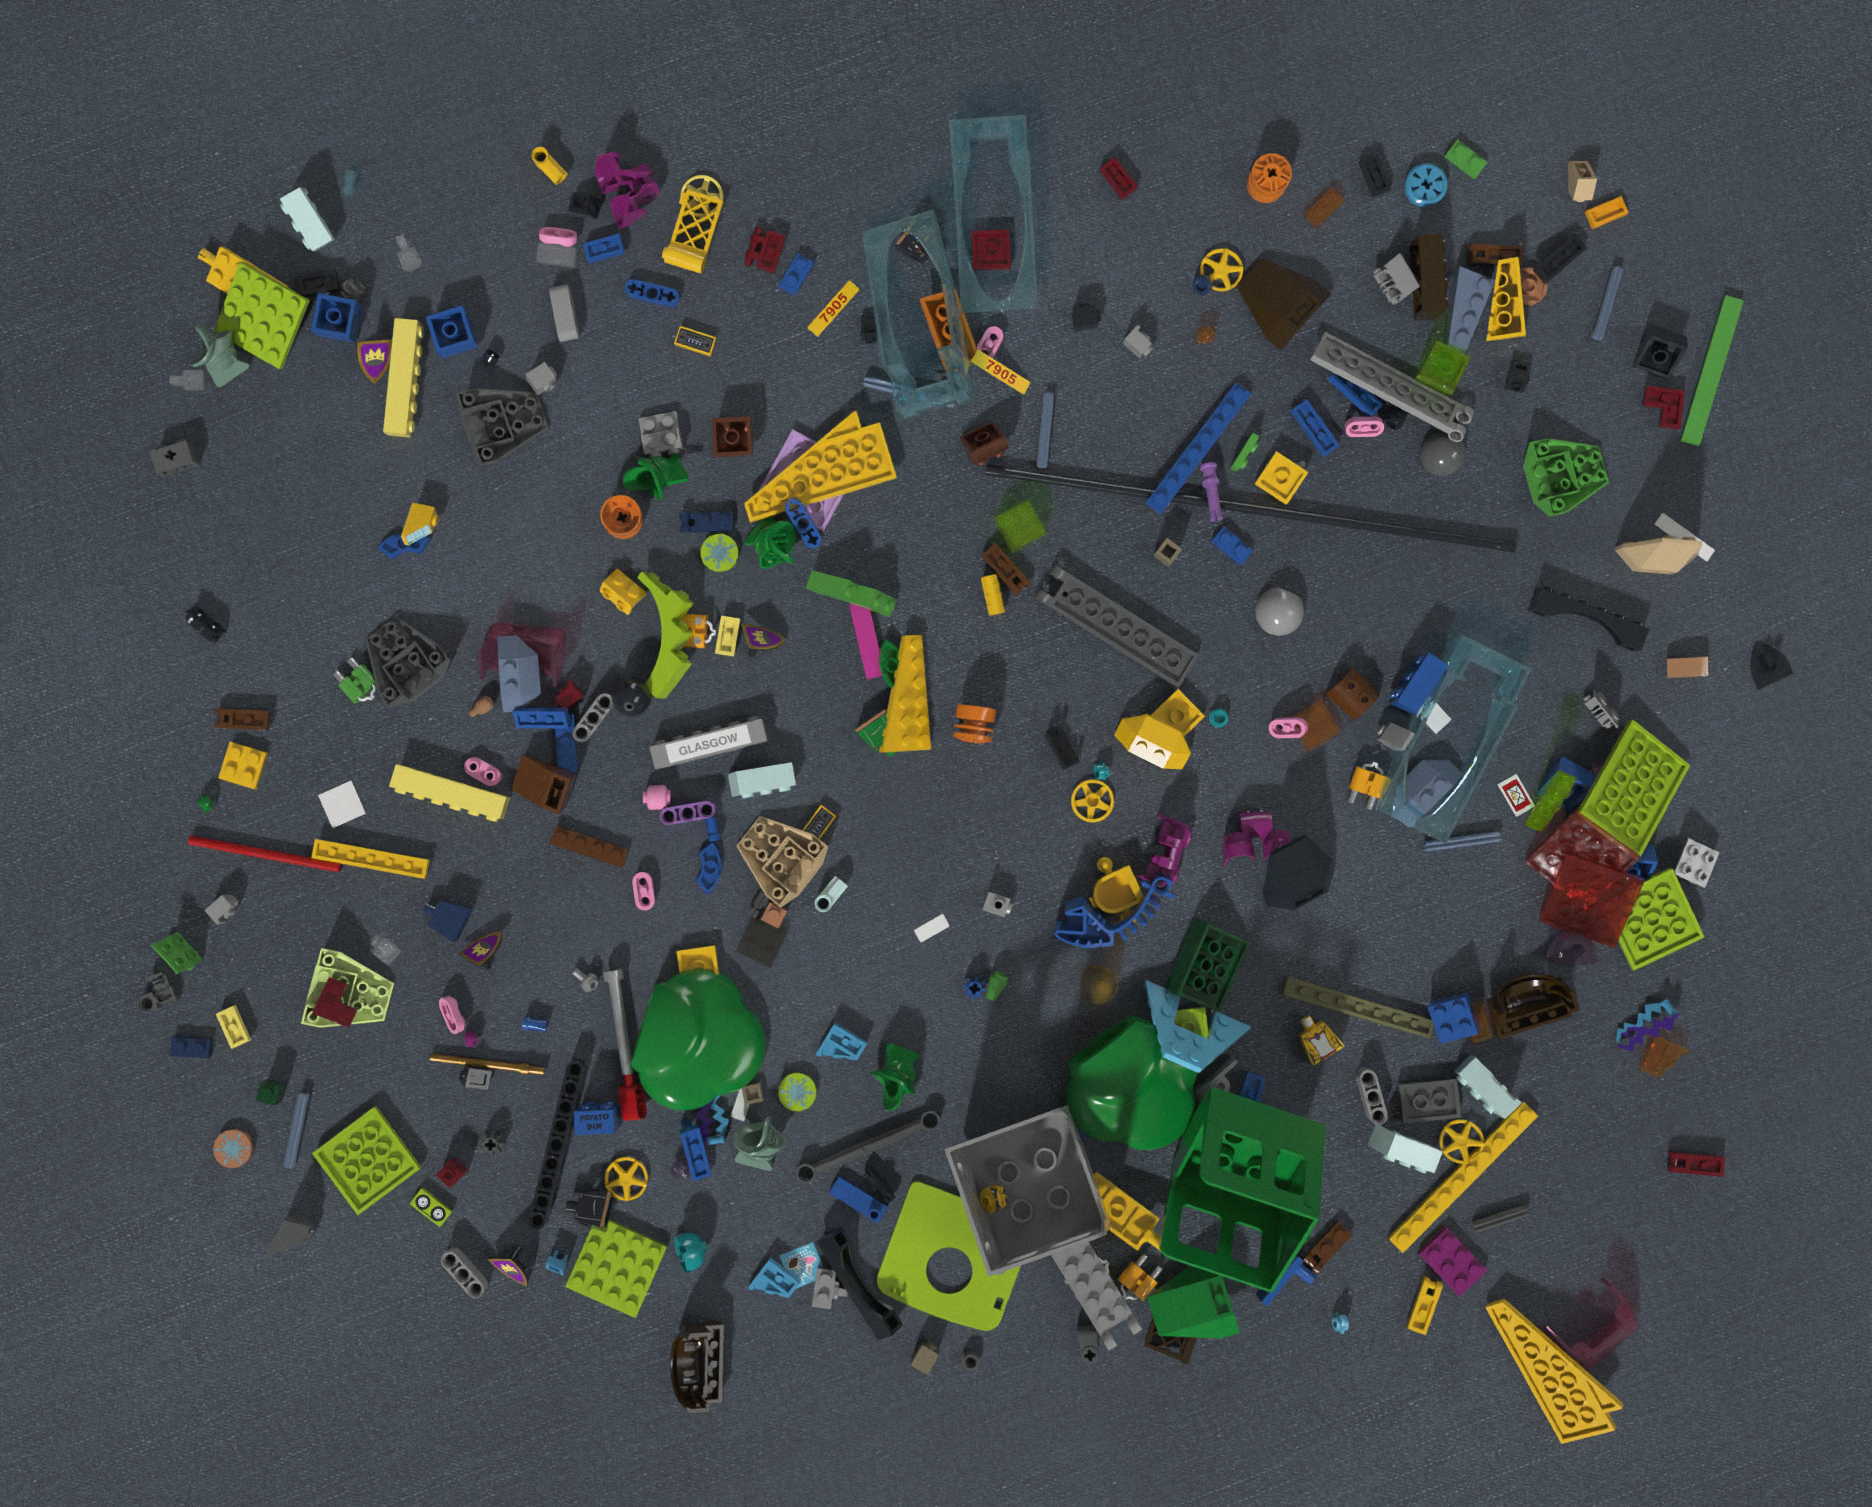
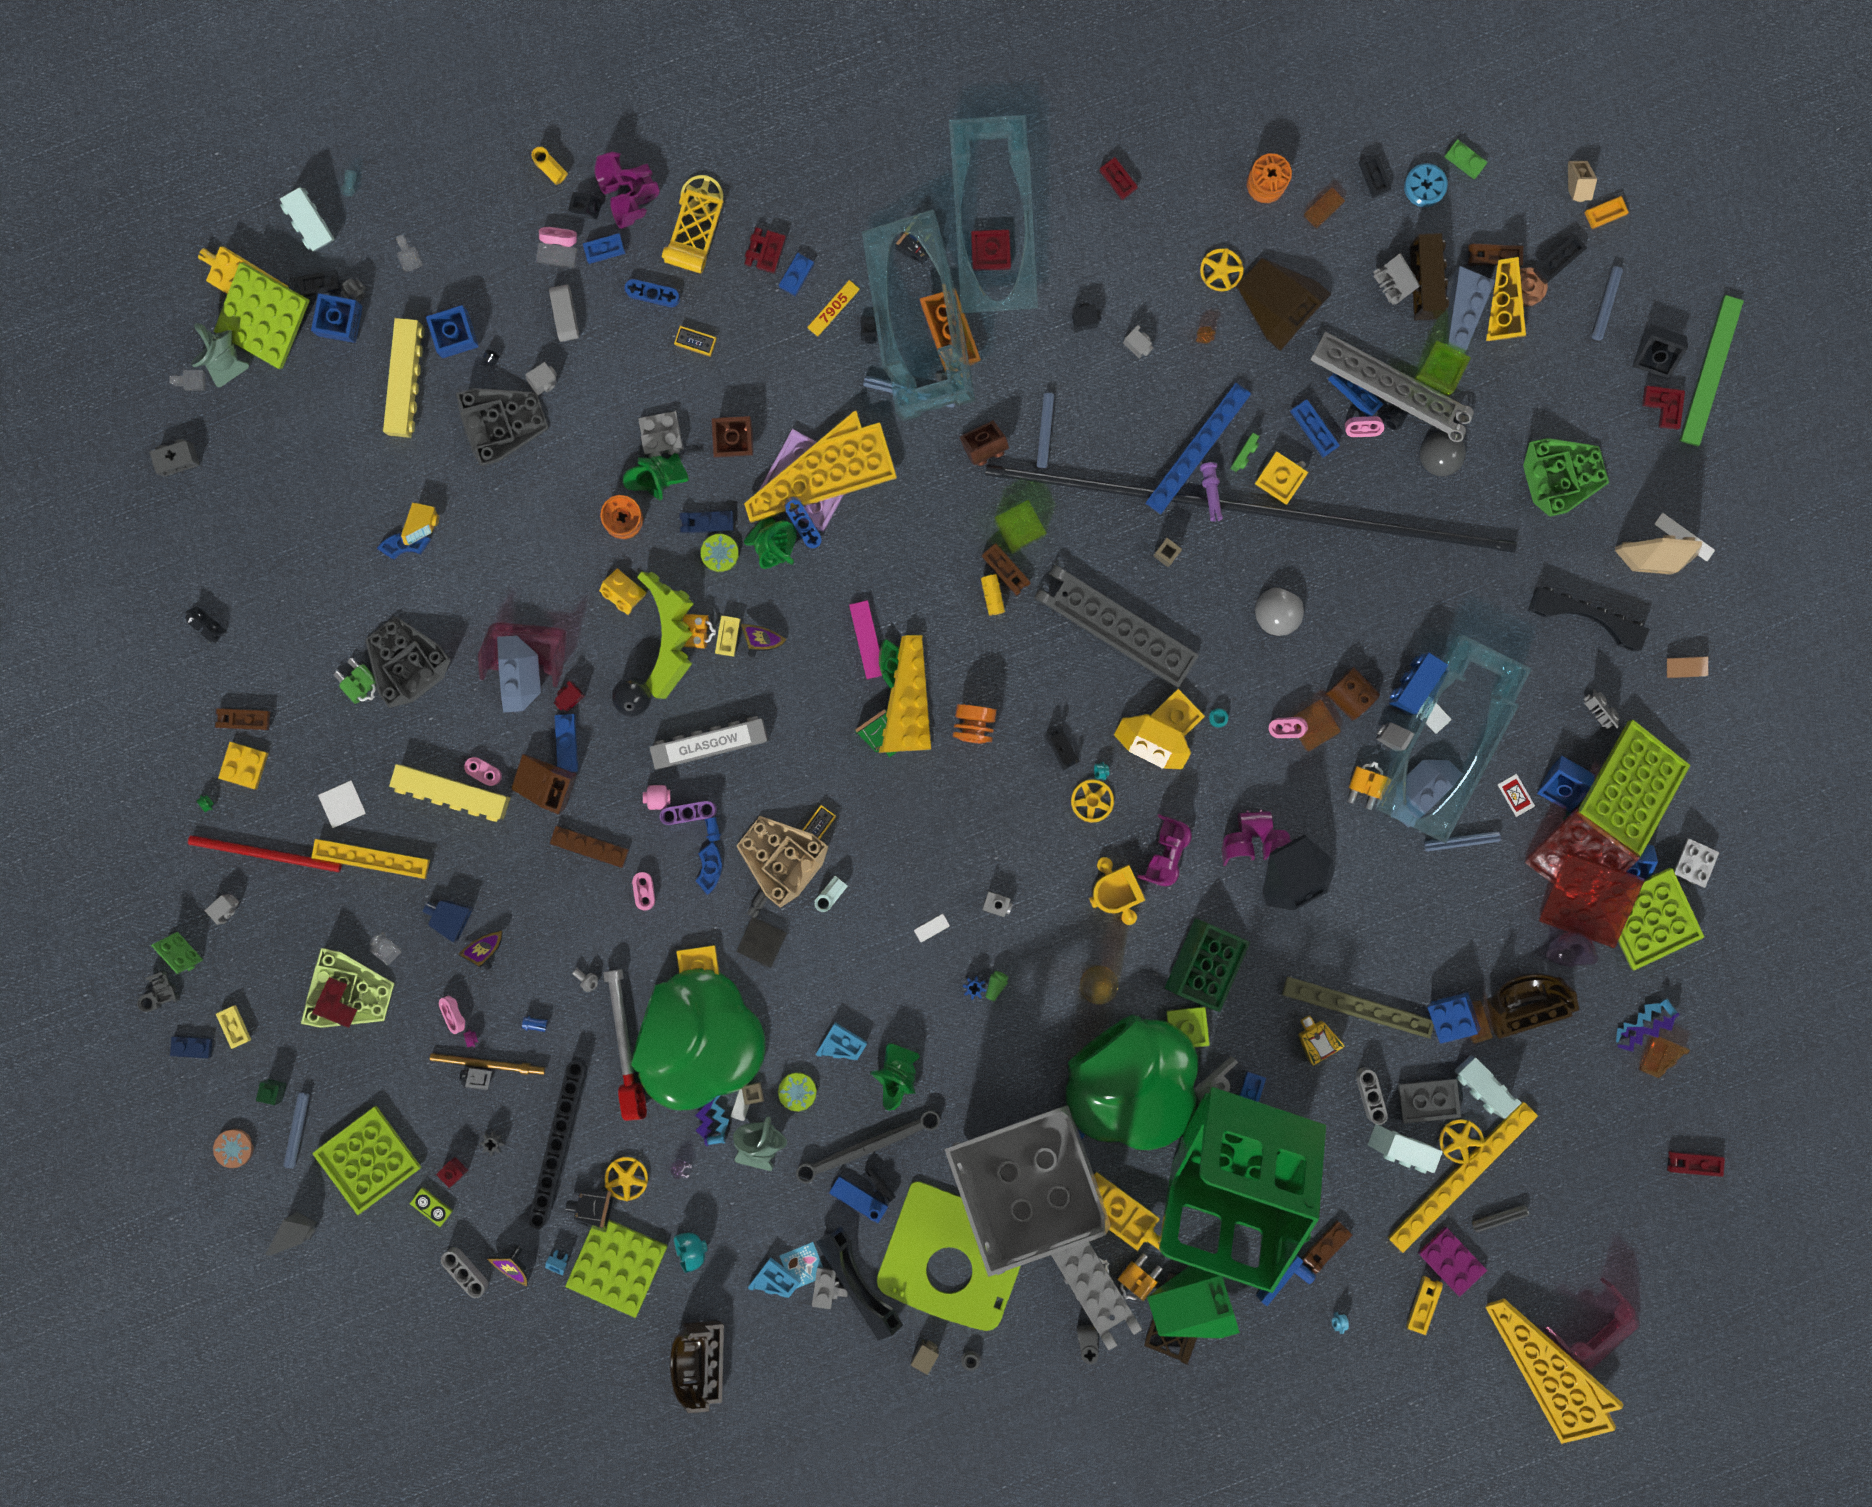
(374, 357): shield -> none
(482, 706): medium nougat cylinder -> none
(542, 718): blue plate -> none
(584, 723): light grey beam -> none
(597, 1118): blue brick -> none
(694, 1150): blue piece -> none
(762, 780): light aqua wedge -> none
(774, 914): nougat brick -> none
(851, 592): bright green arch -> none
(989, 345): bright pink plate -> none
(993, 1198): yellow head -> none
(1000, 371): yellow sticker -> none
(1087, 927): blue piece -> none
(1183, 1045): medium azure wing -> none
(1202, 284): dark blue tile -> none
(1232, 546): blue plate -> none
(1518, 376): black bracket -> none
(1550, 801): clear neon green bracket -> none
(1768, 665): black shield -> none

